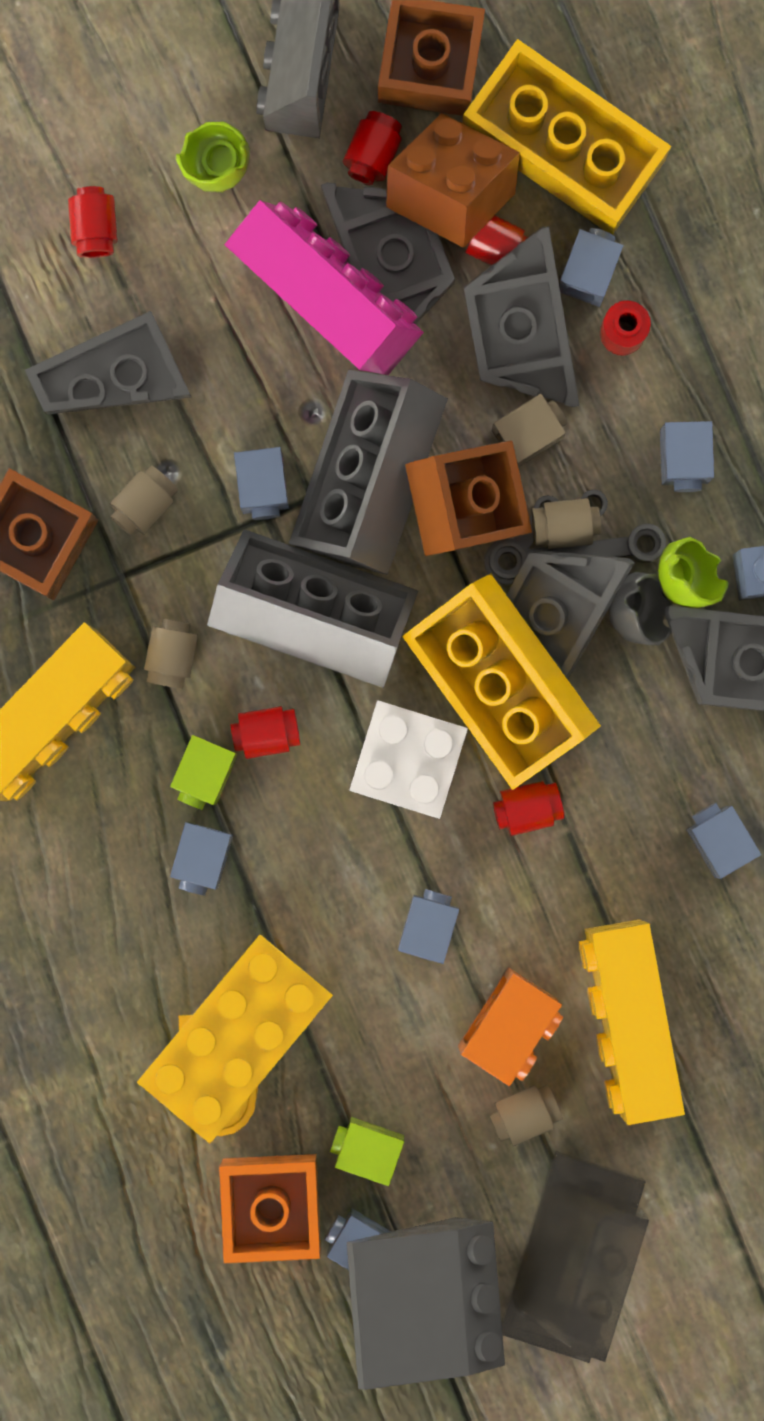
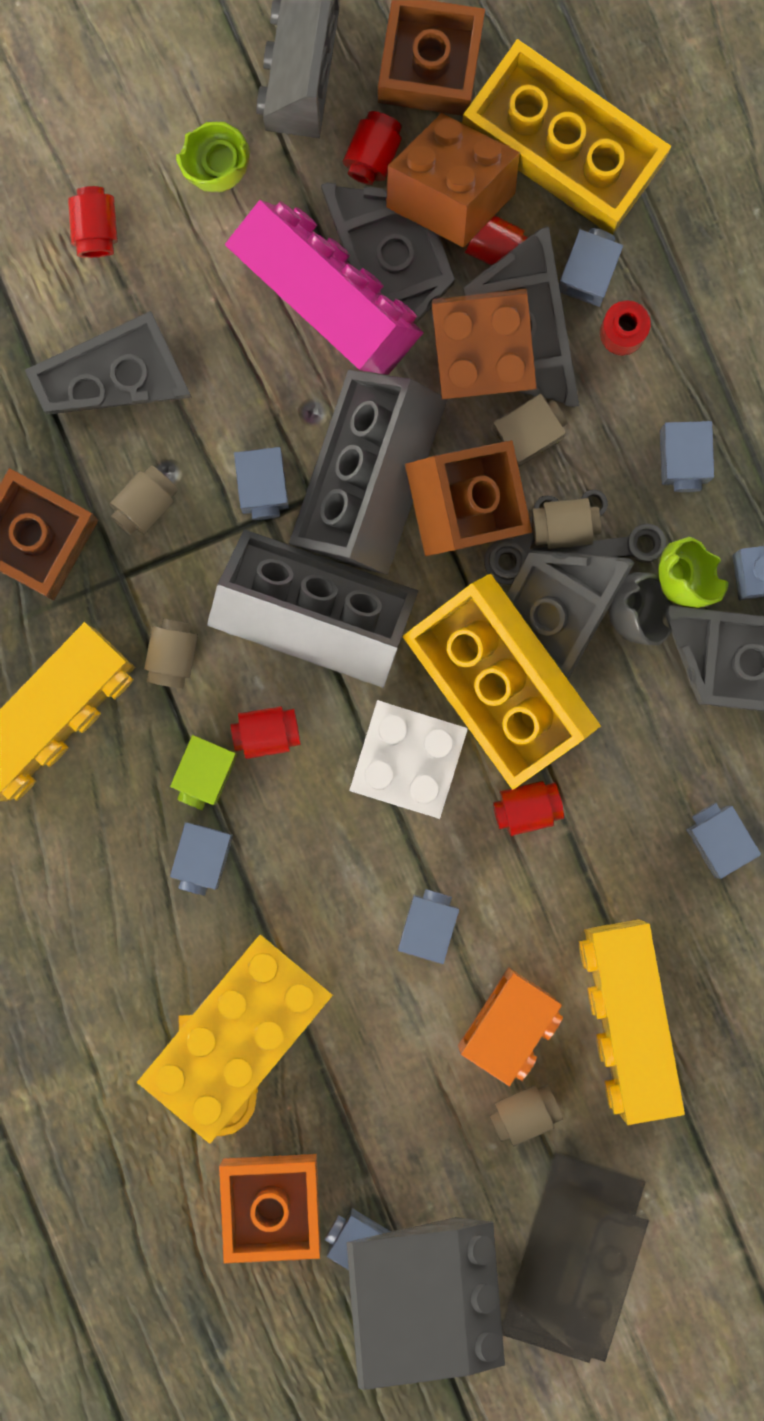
(367, 1150): lime brick -> none
(484, 344): none -> dark orange brick

